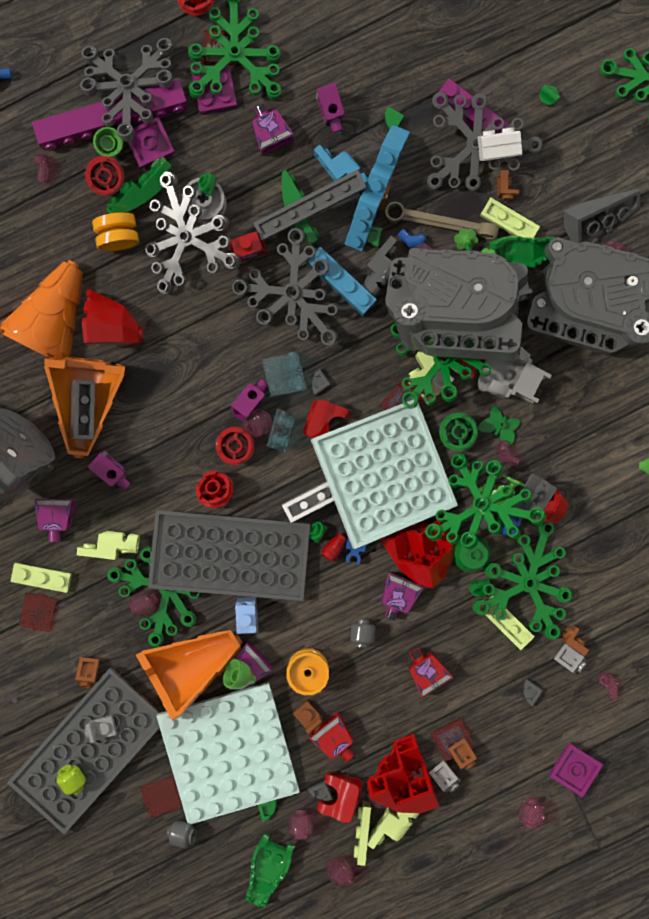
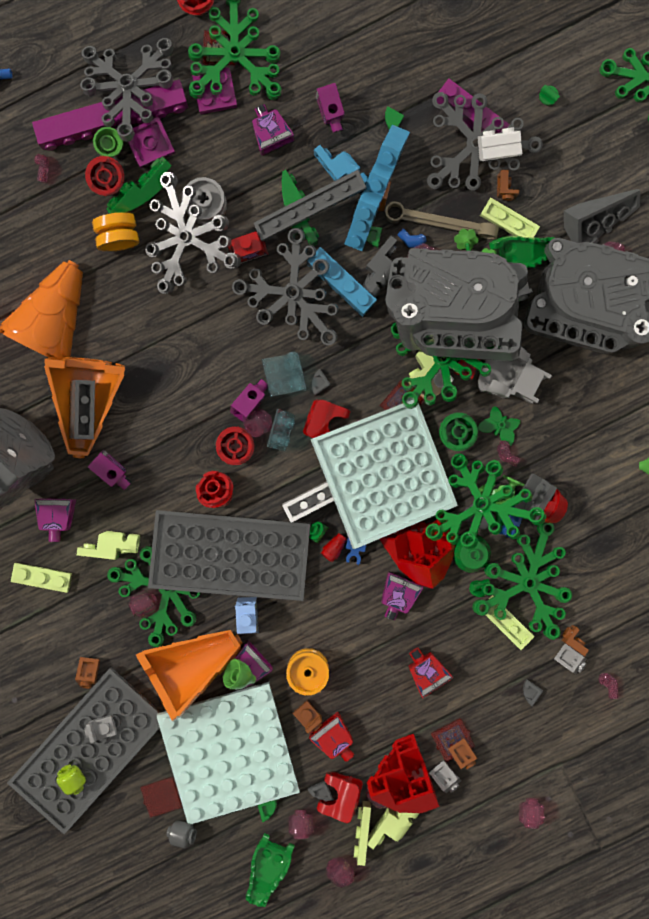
(37, 612): clear red piece -> none
(109, 323): red brick -> none
(207, 183): green plate -> none
(362, 633): dark grey head -> none
(575, 769): magenta plate -> none

